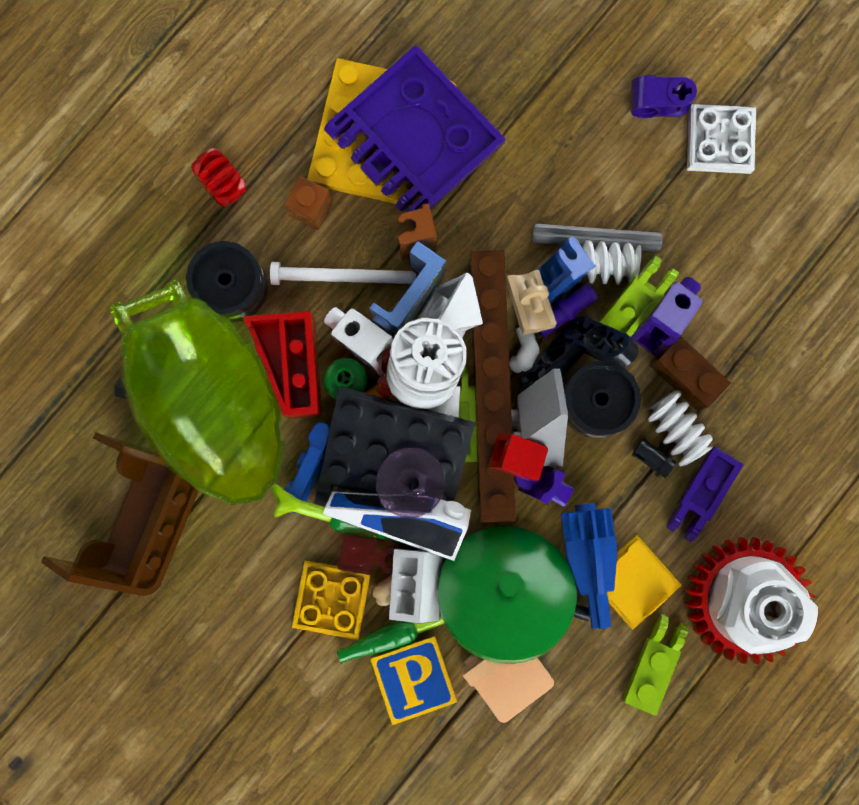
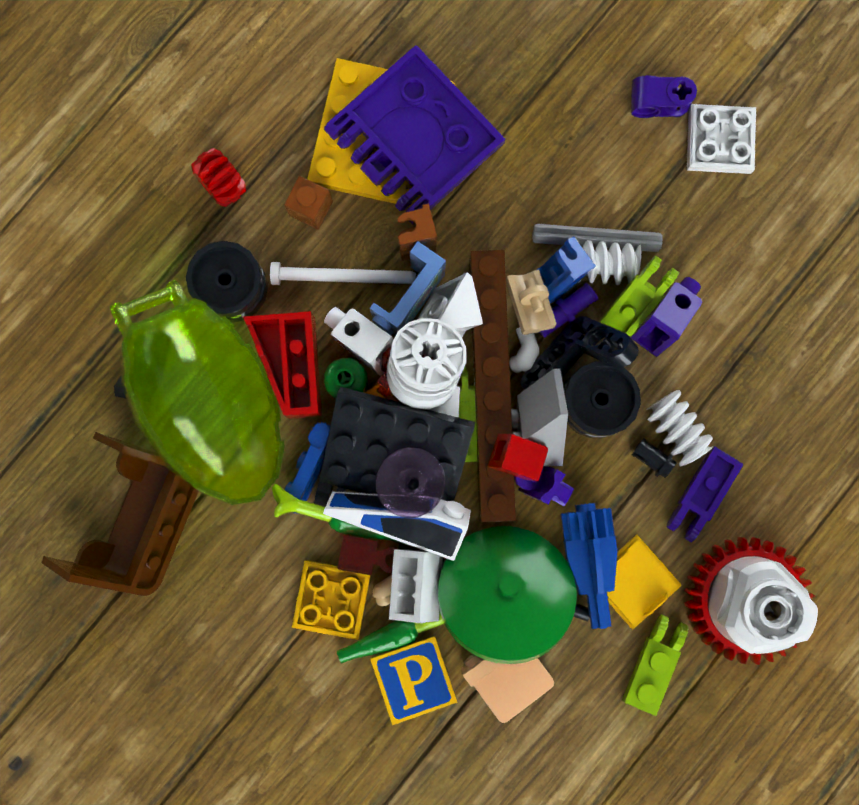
(690, 373): reddish brown brick -> none

